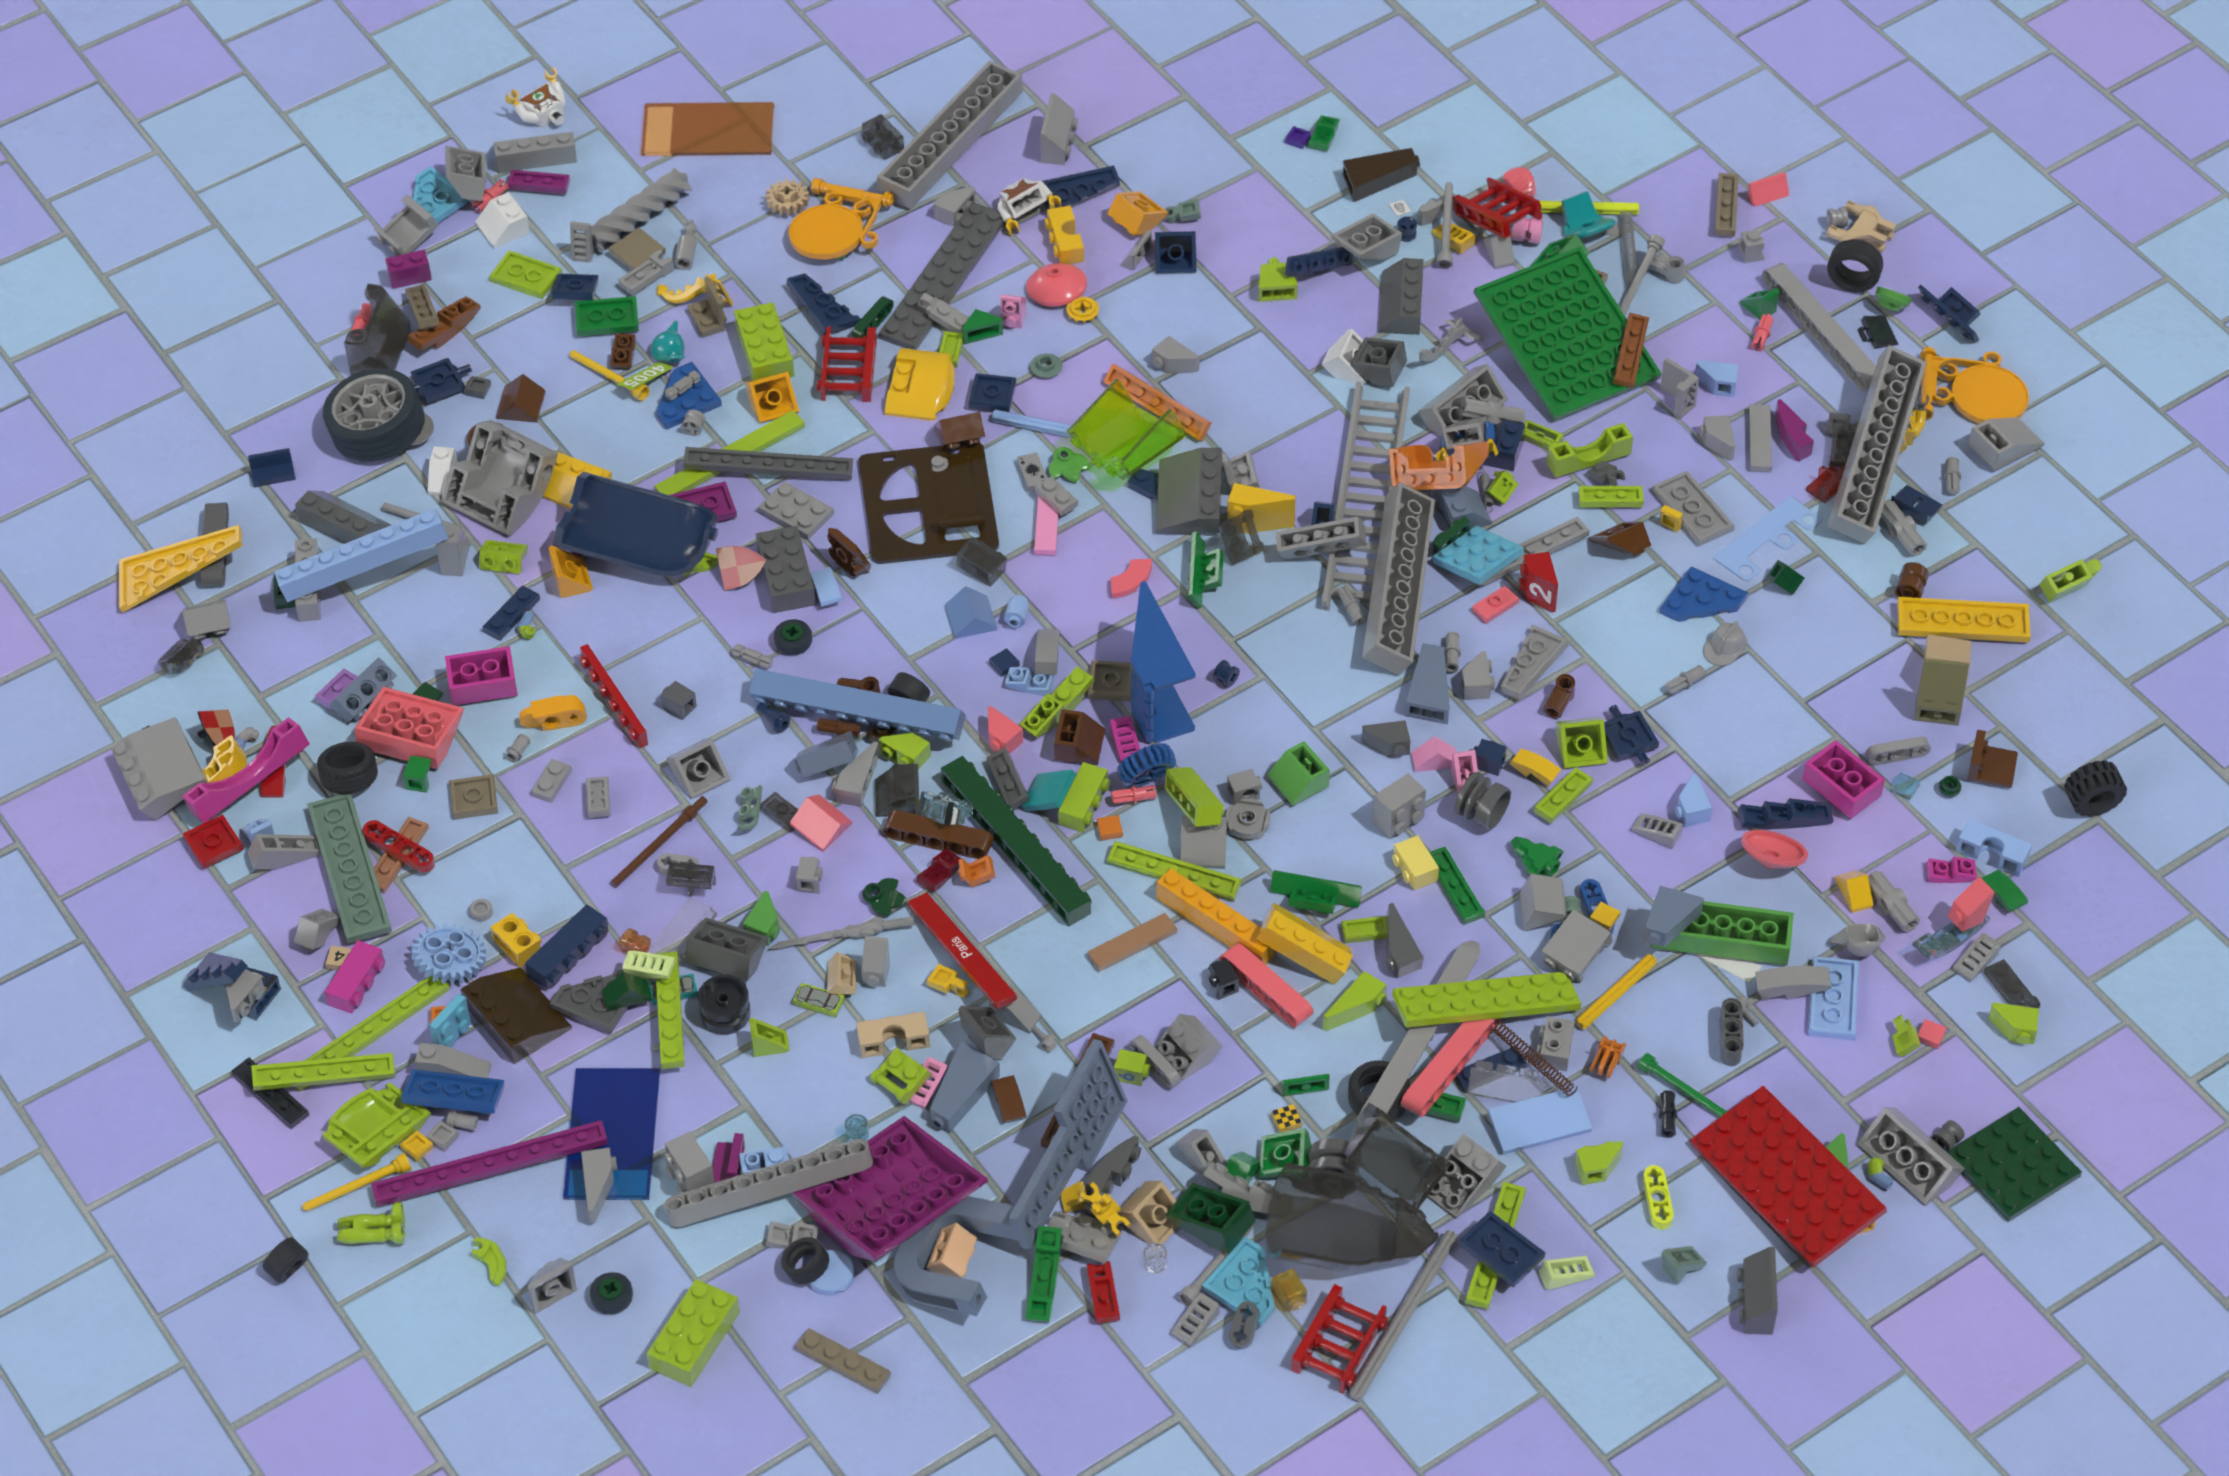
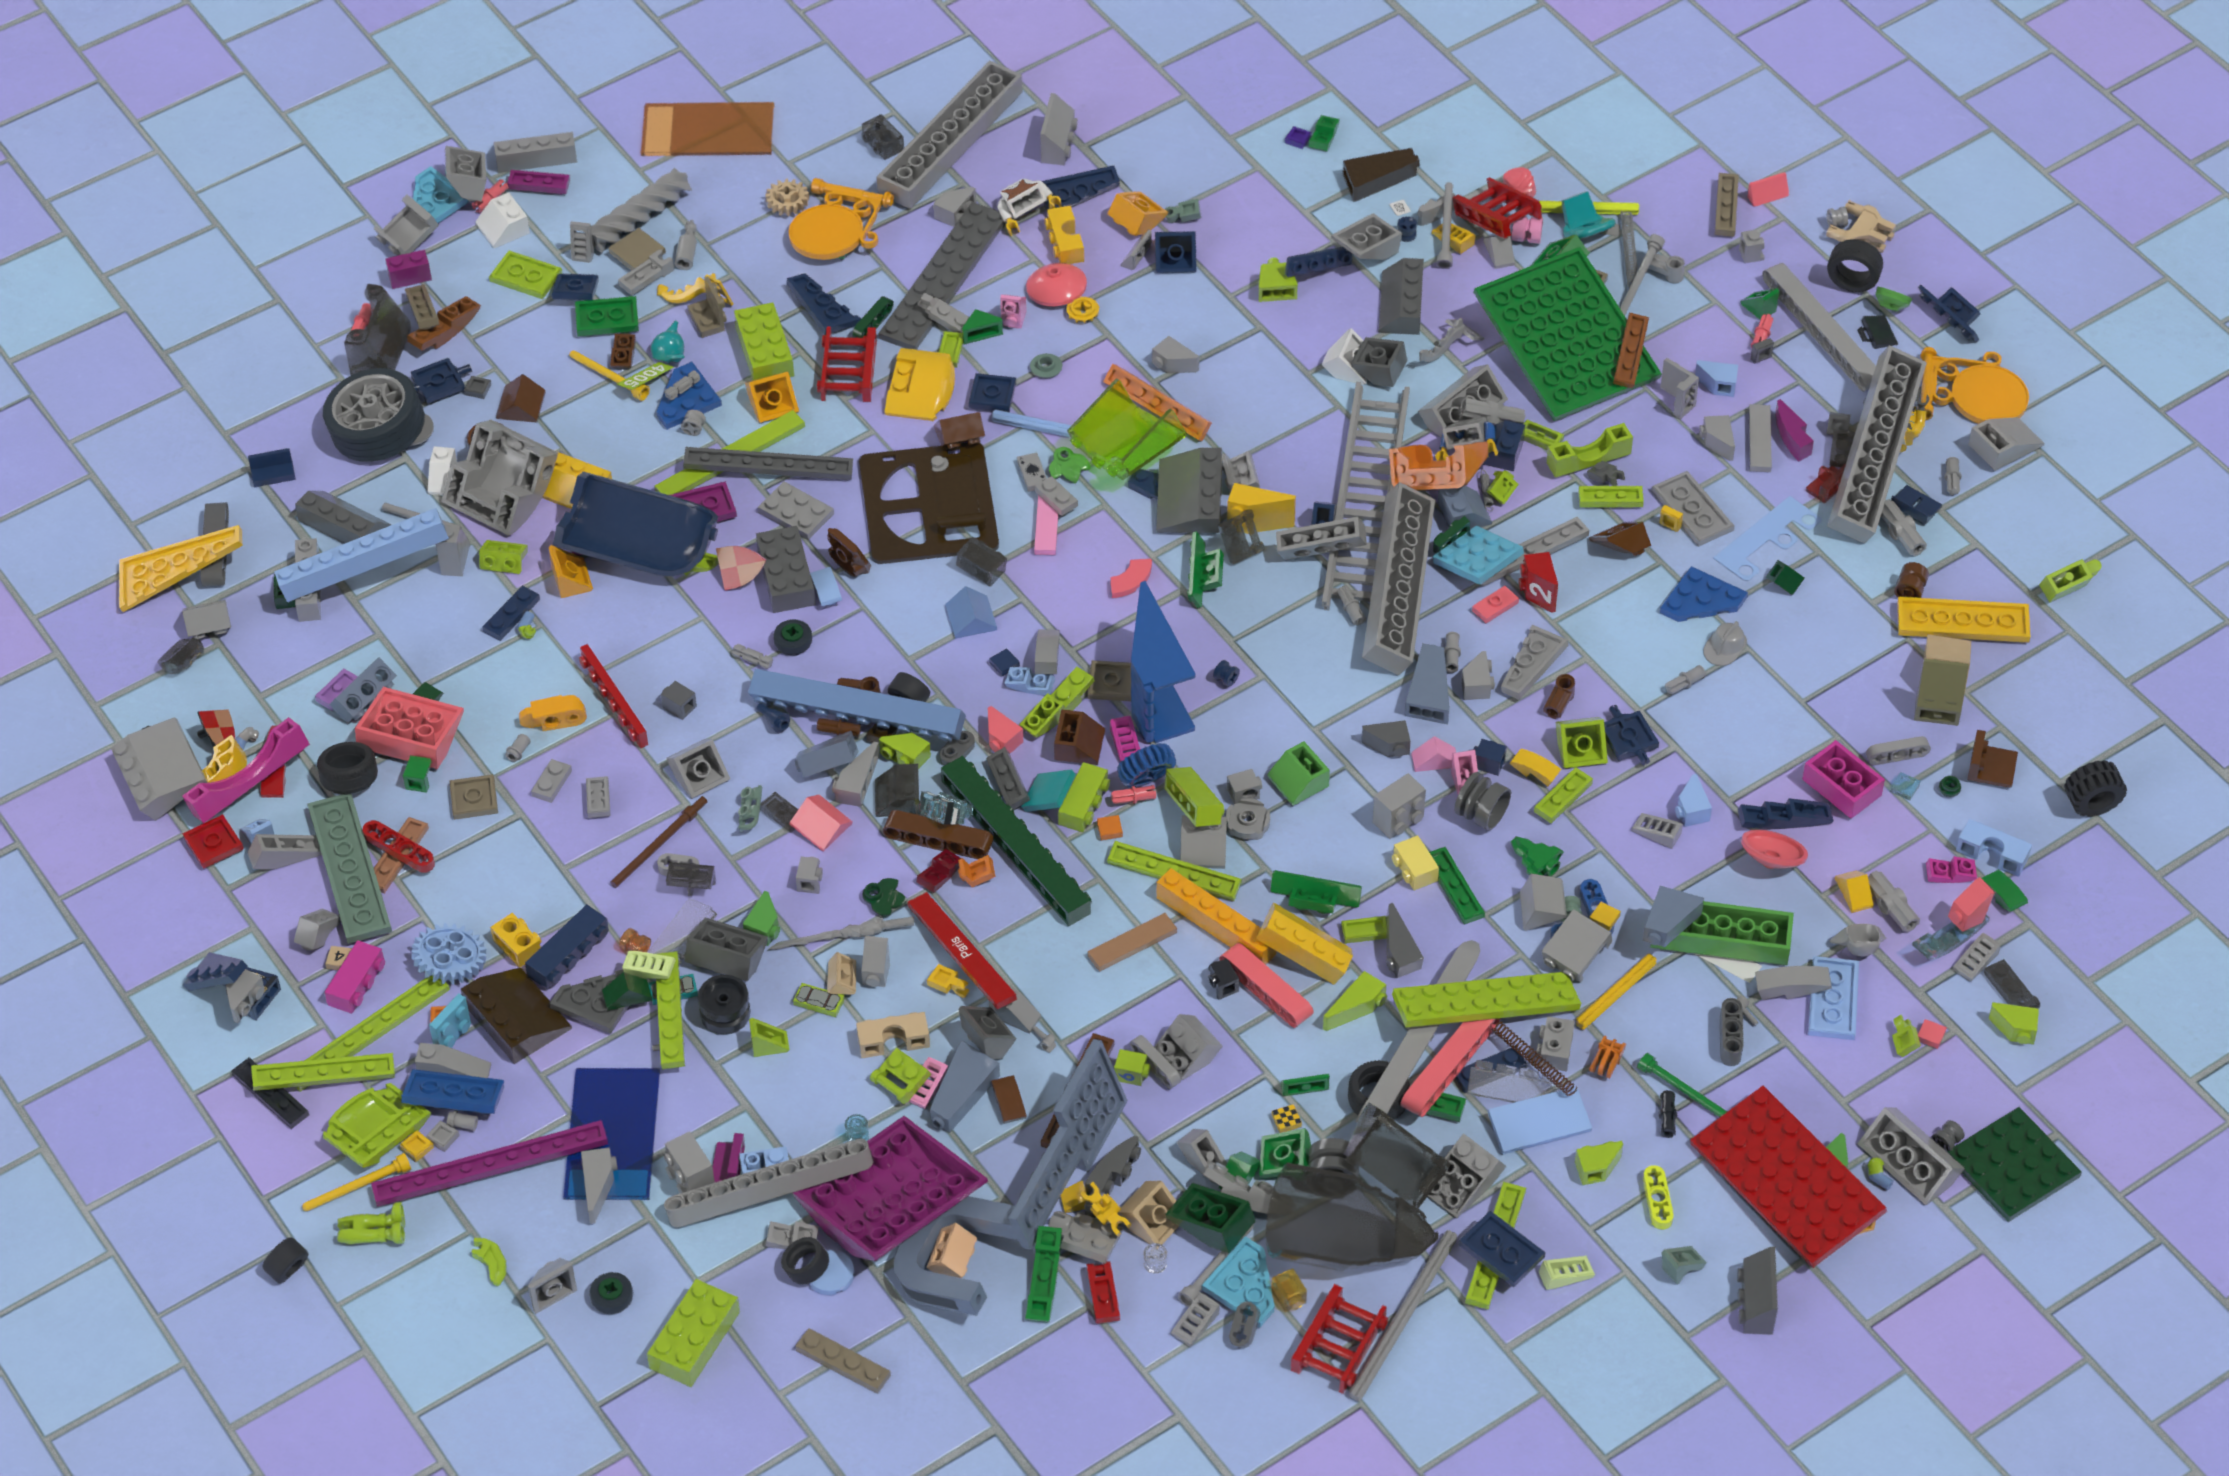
(481, 675): dark pink brick -> none
(481, 910): light grey tile -> none
(541, 105): torso -> none
(957, 747): none -> dark grey plate
(1016, 611): light blue brick -> none
(1762, 350): none -> dark grey tile

